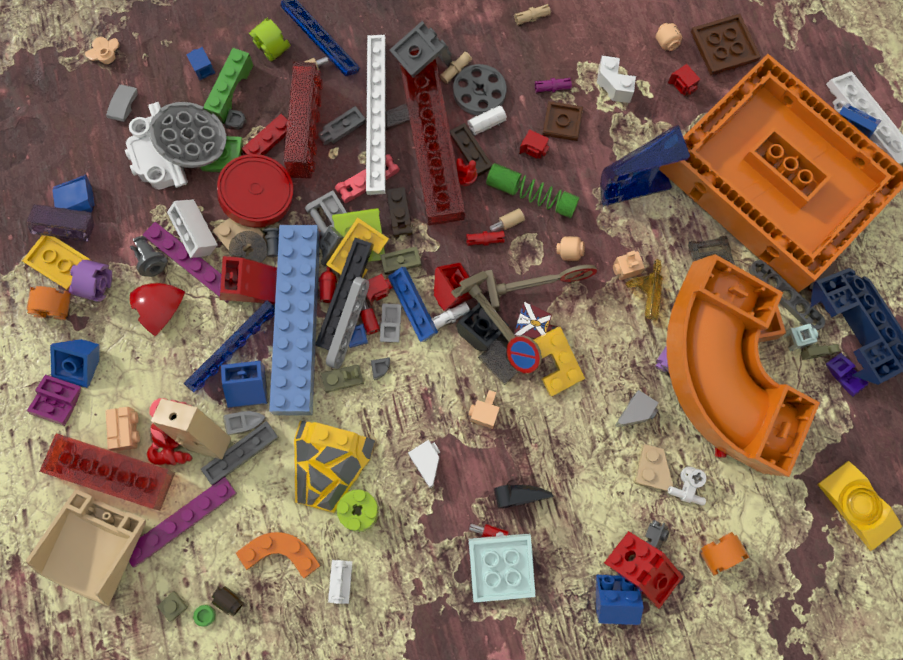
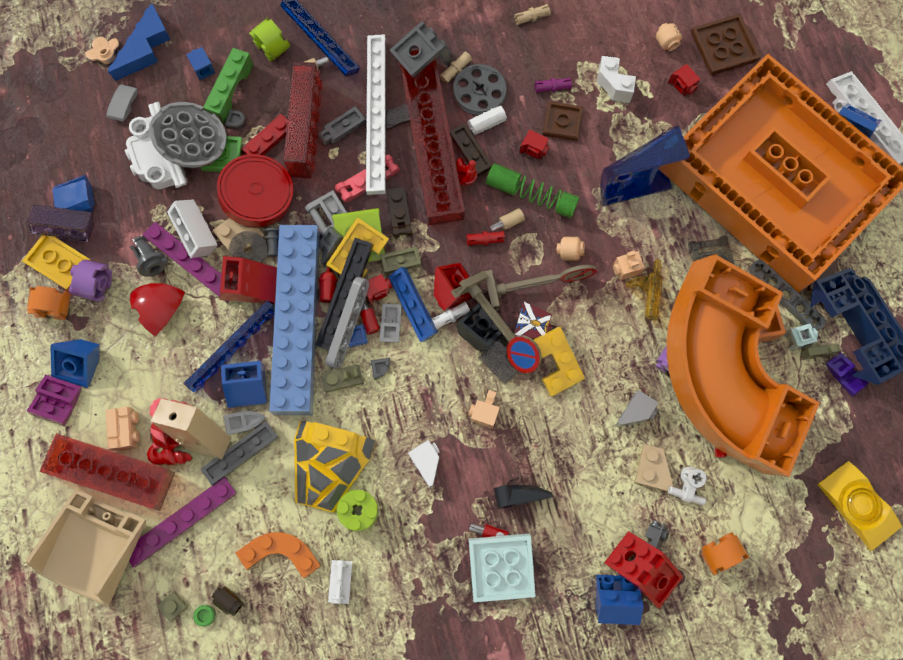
(138, 47): none -> blue slope

